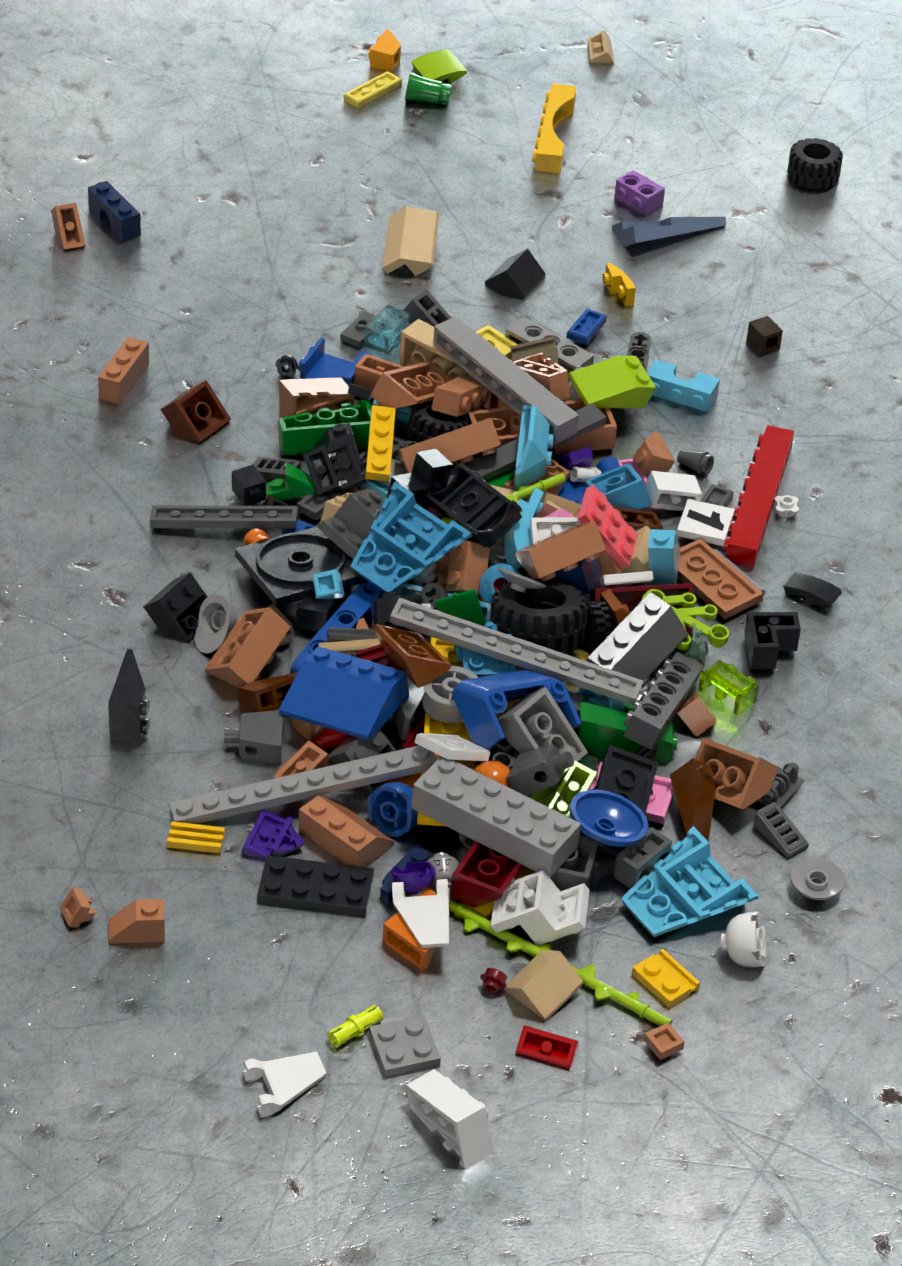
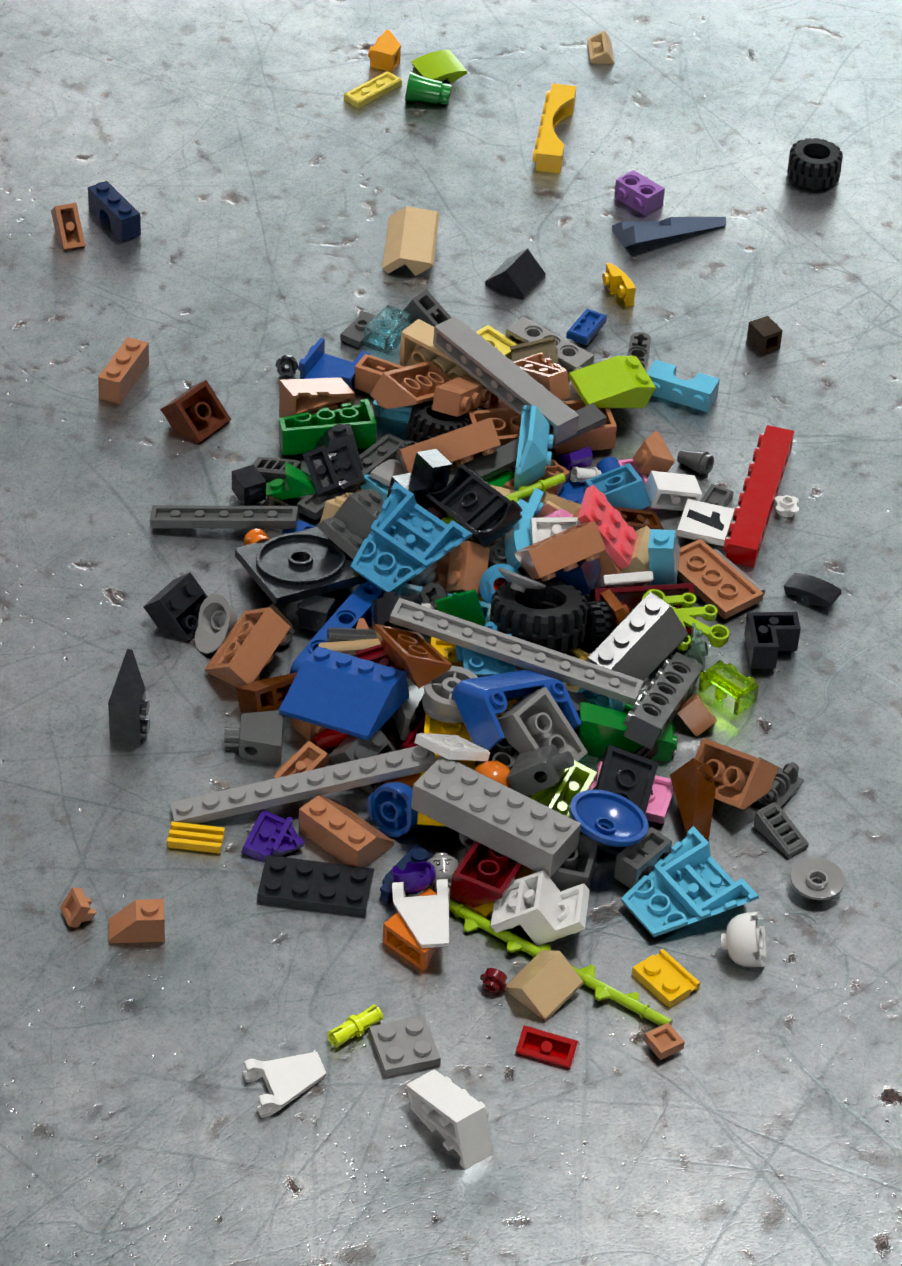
(328, 584): medium azure slope -> none
(361, 392): black slope -> none
(380, 443): yellow plate -> none

